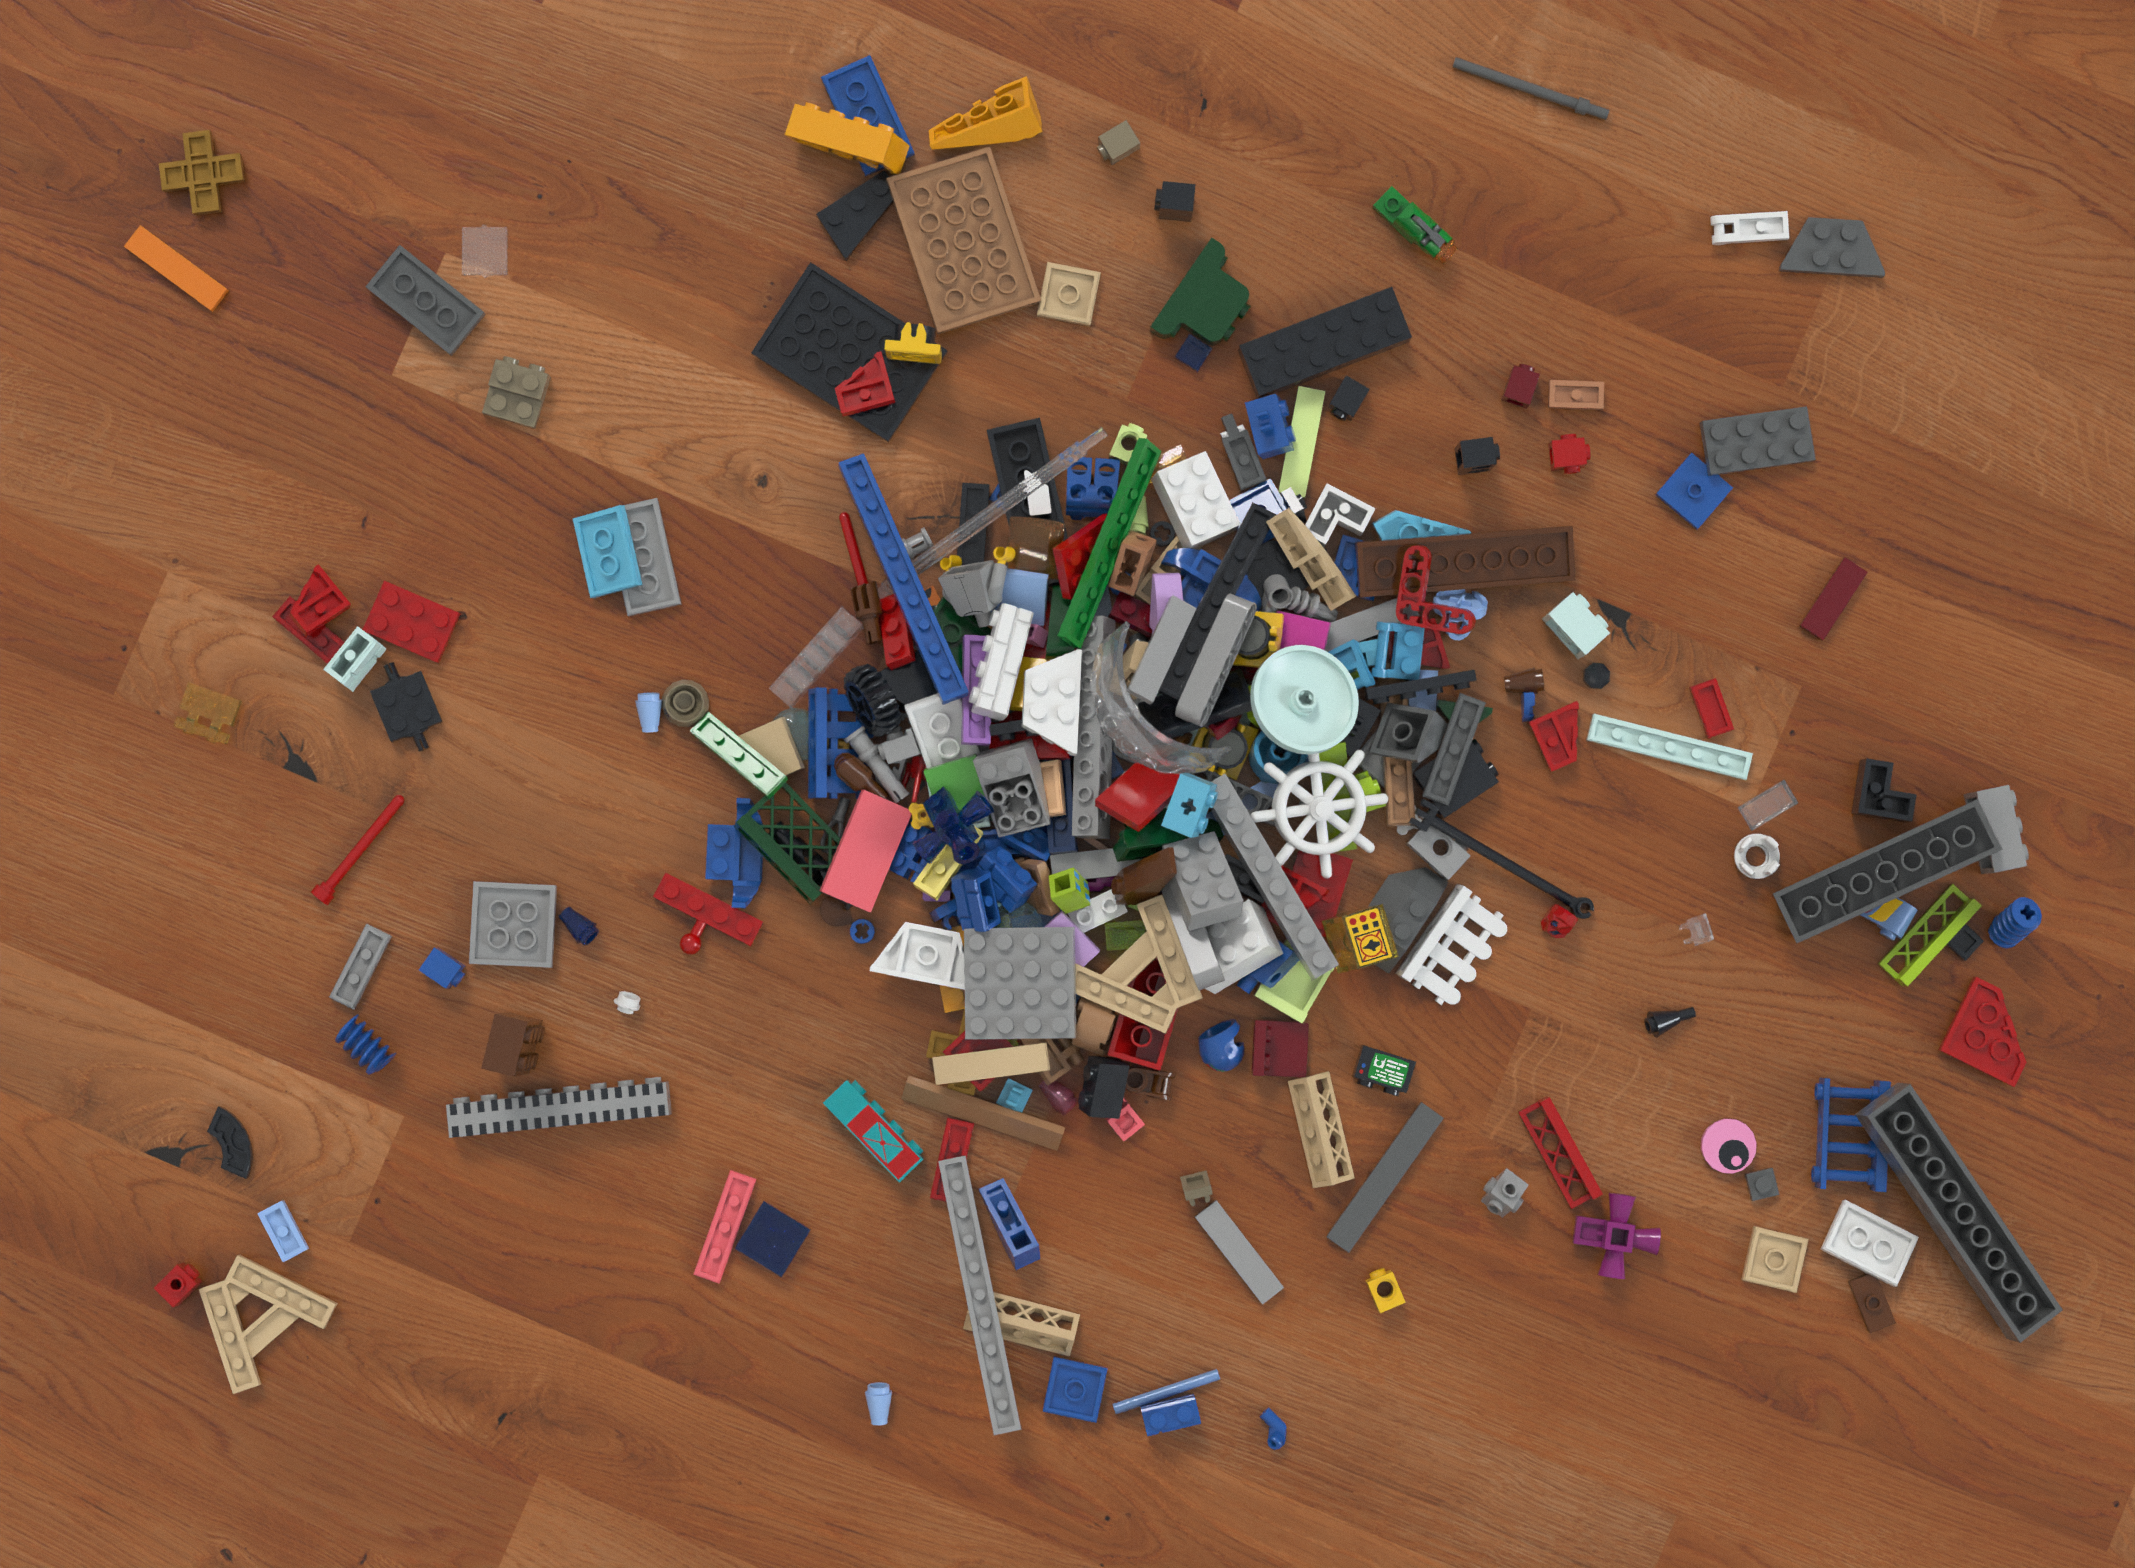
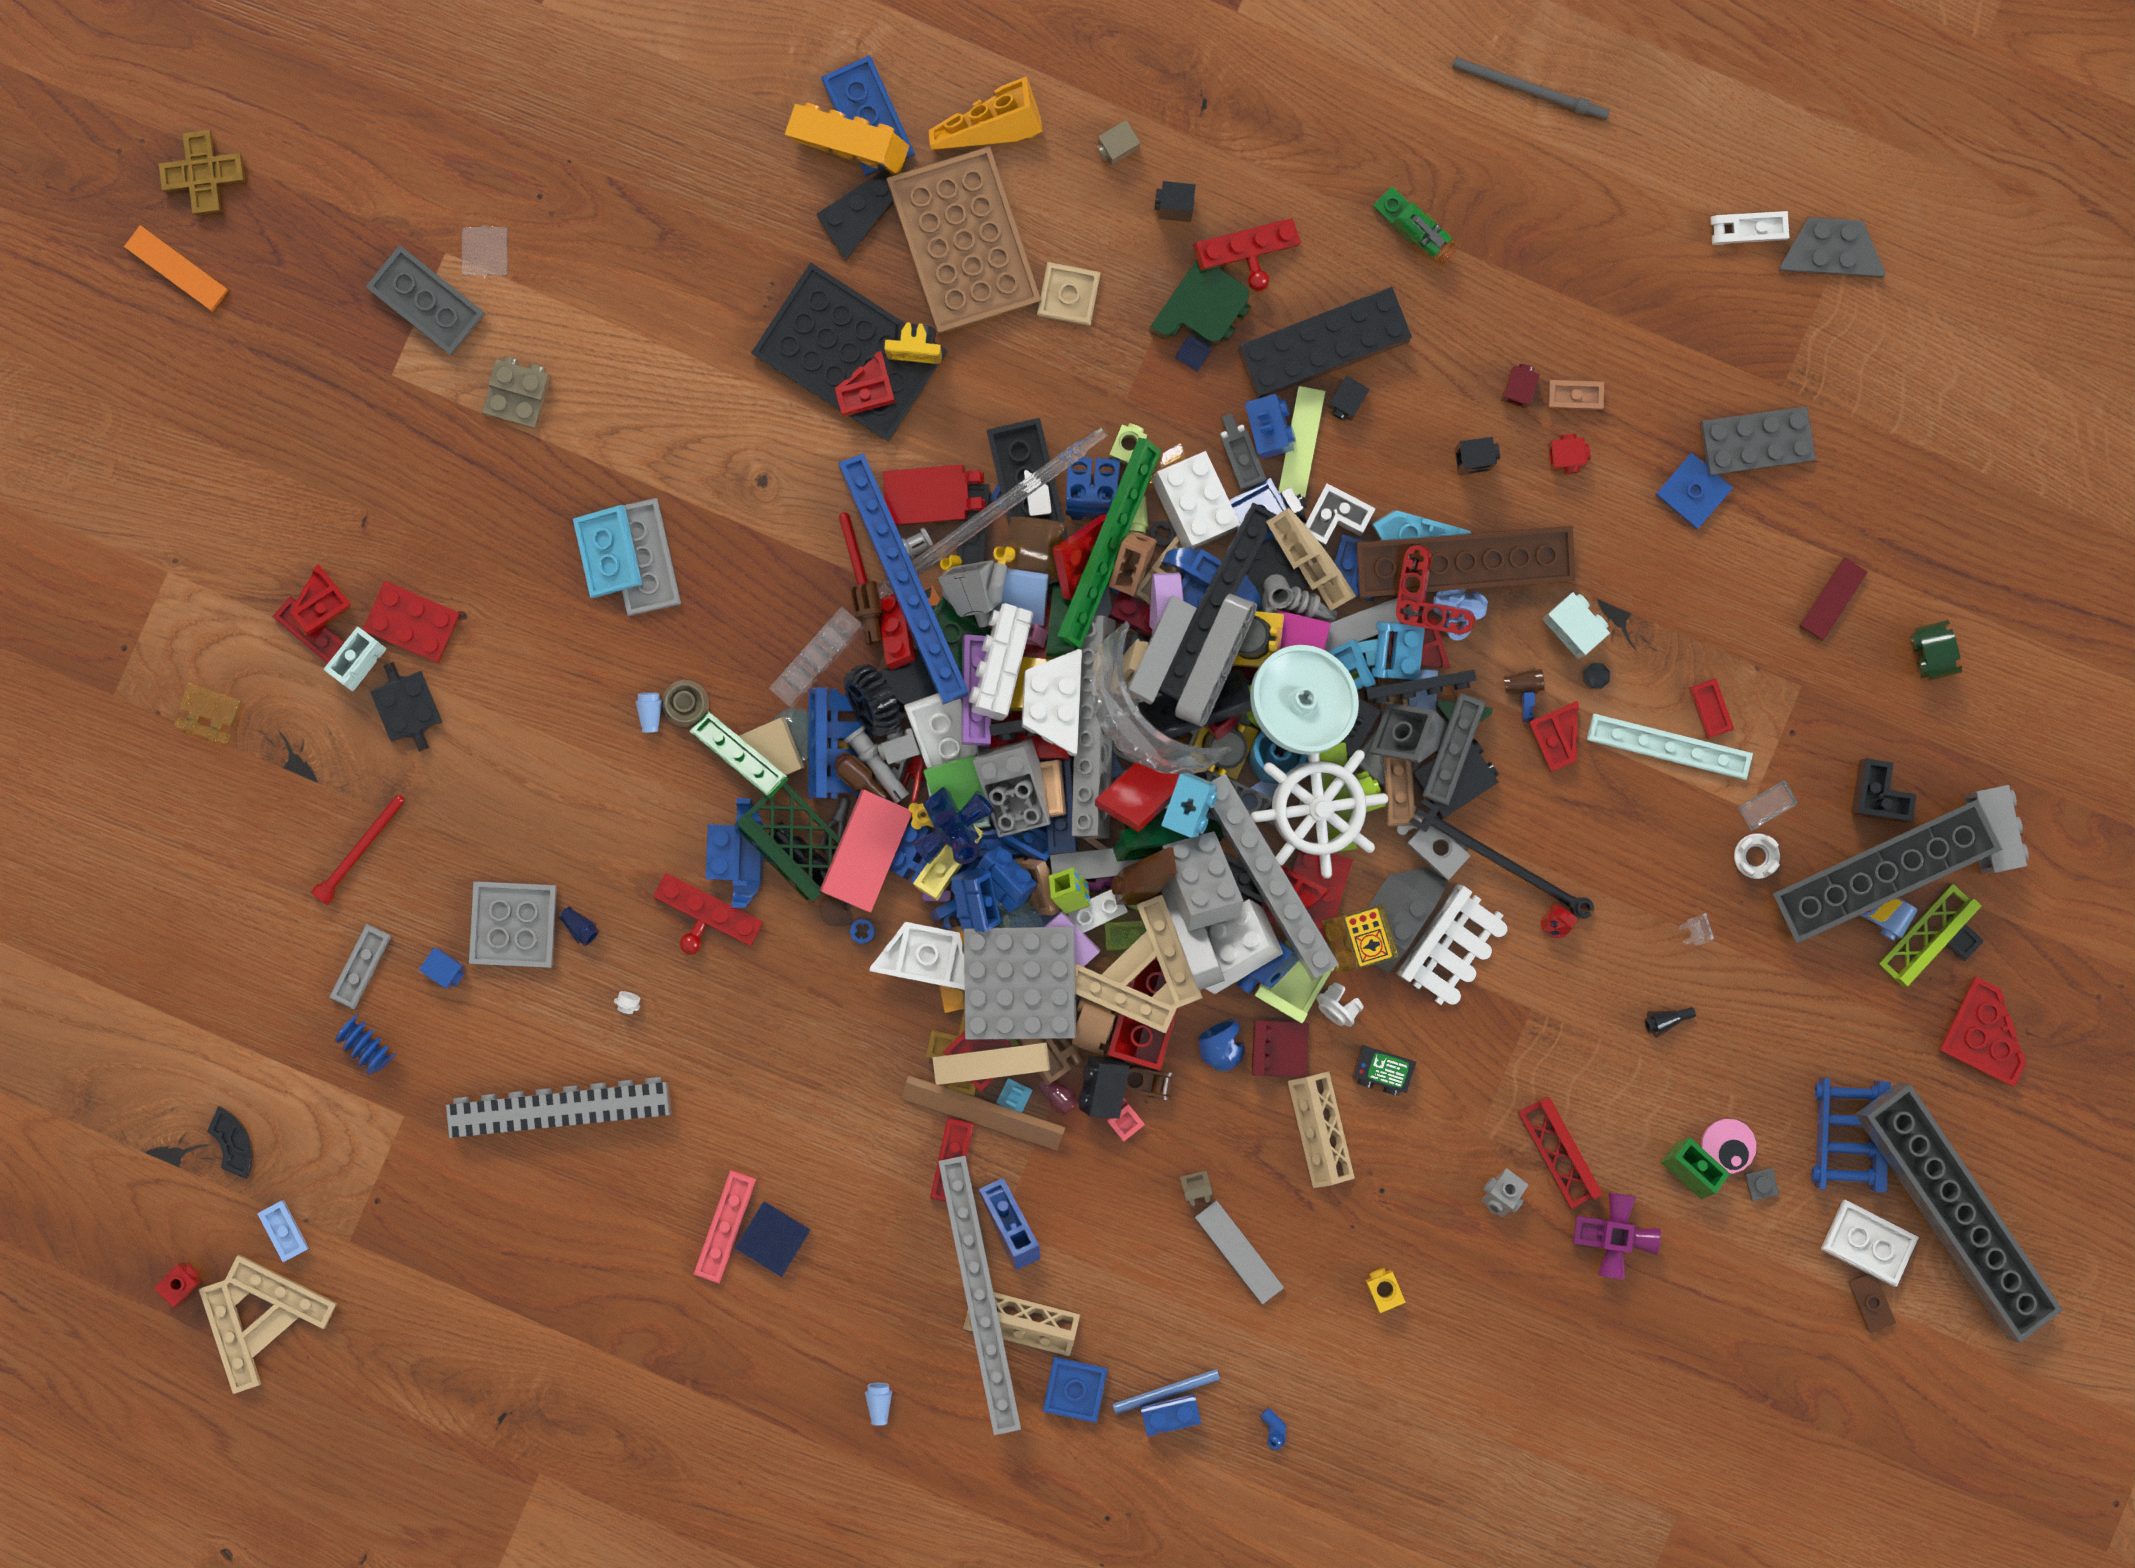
(513, 1044): reddish brown brick -> none
(873, 1130): teal brick -> none
(931, 494): none -> red tile
(1248, 246): none -> red plate
(1333, 1010): none -> white piece
(1384, 1177): dark grey tile -> none
(1695, 1168): none -> green brick
(1774, 1259): tan tile -> none
(1937, 650): none -> dark green brick
(2015, 922): blue piece -> none

